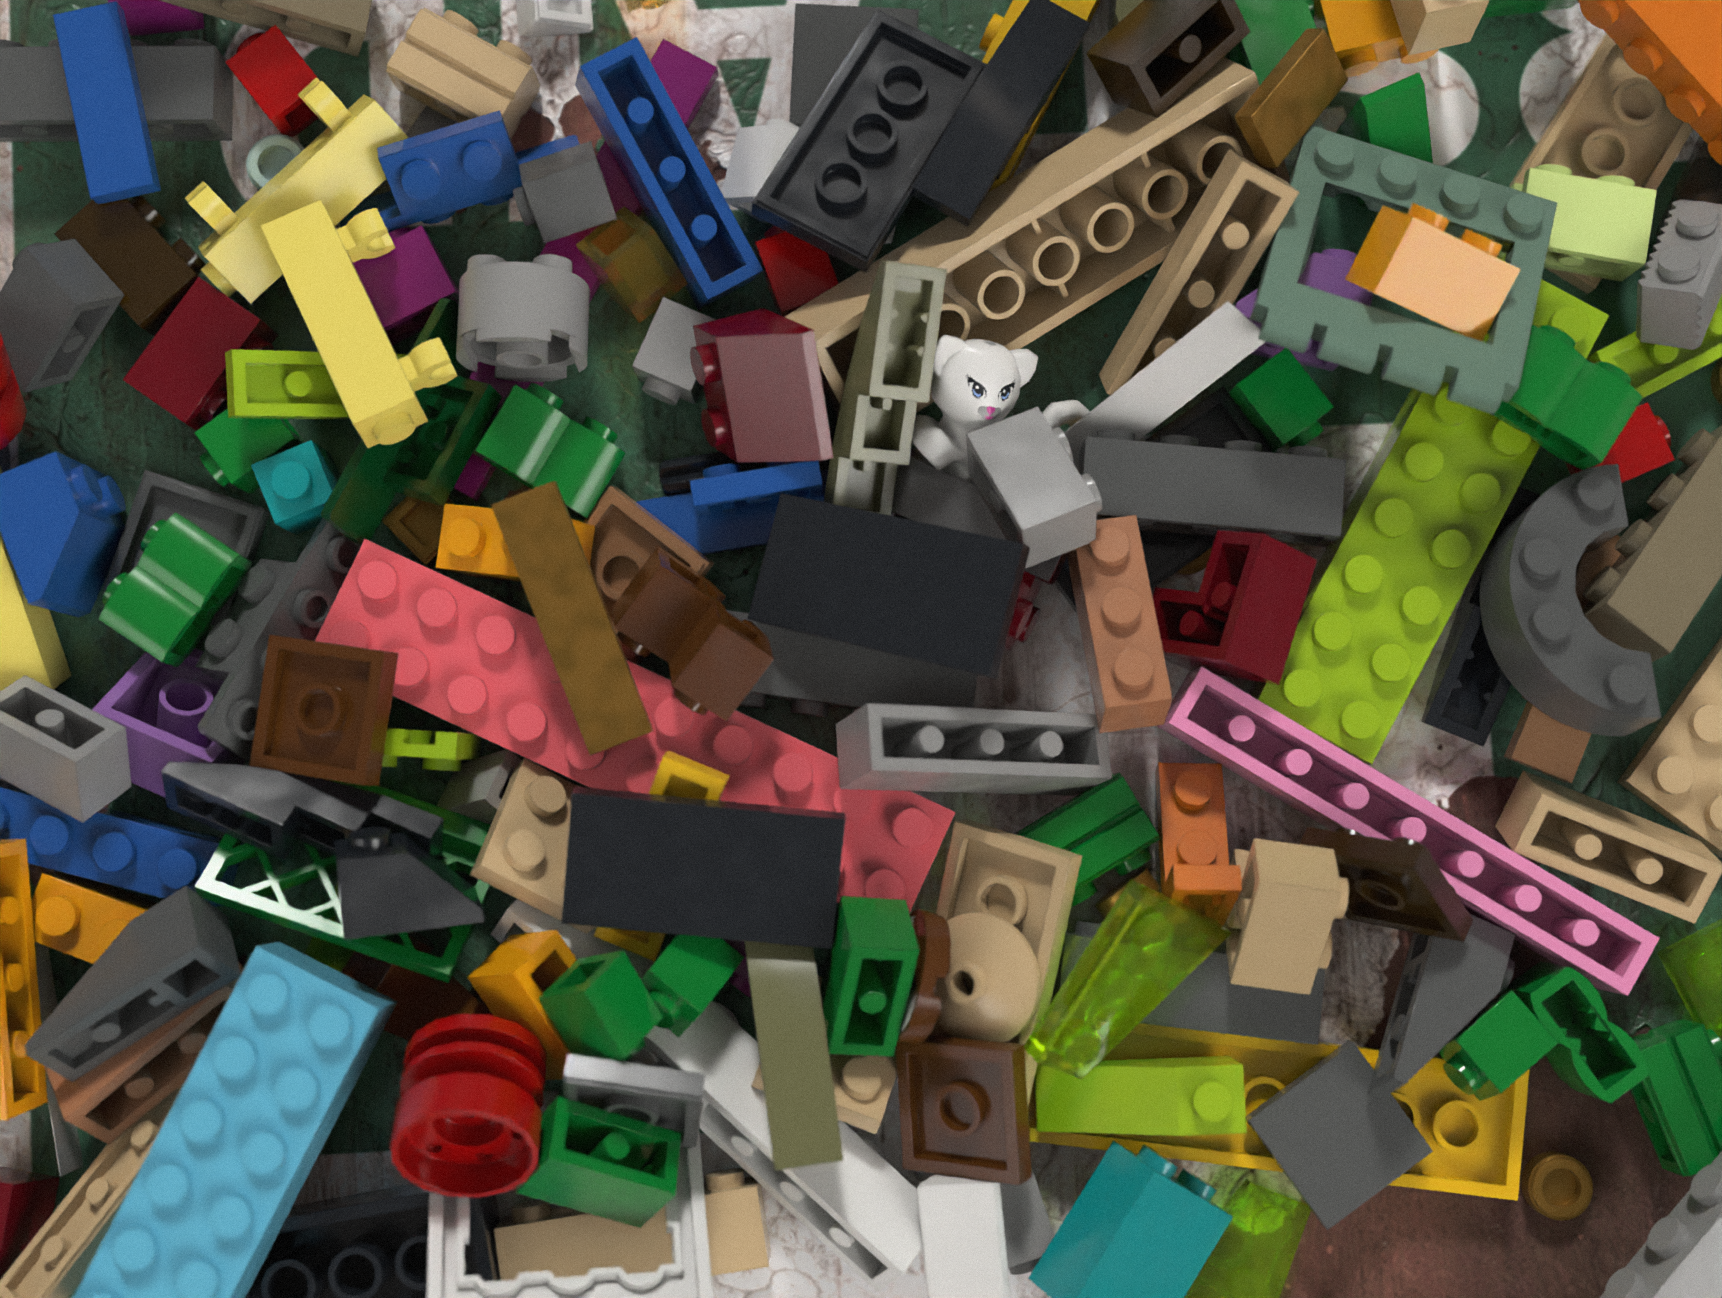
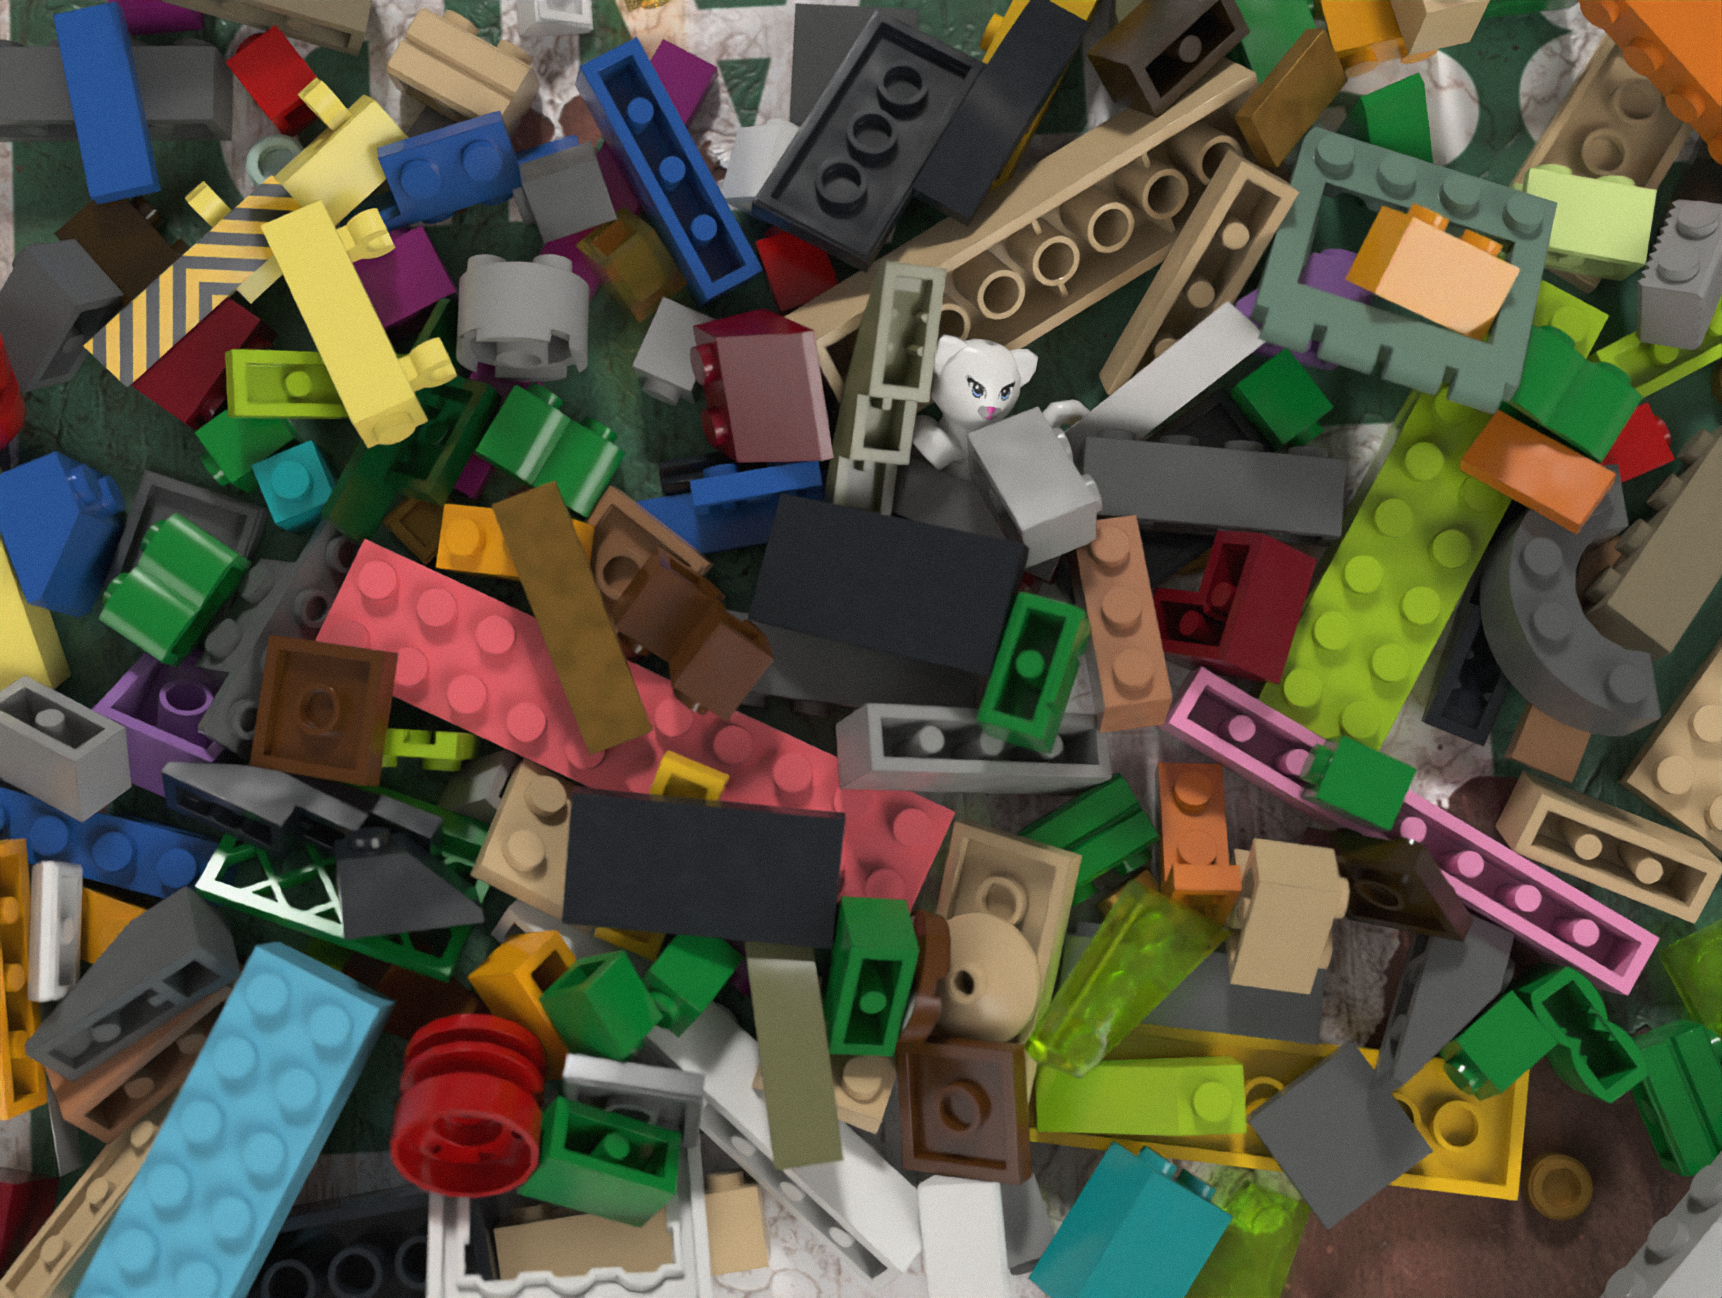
(54, 930): none -> white slope
(191, 286): none -> sticker
(1034, 672): none -> green brick
(1356, 782): none -> green brick
(1537, 471): none -> orange tile

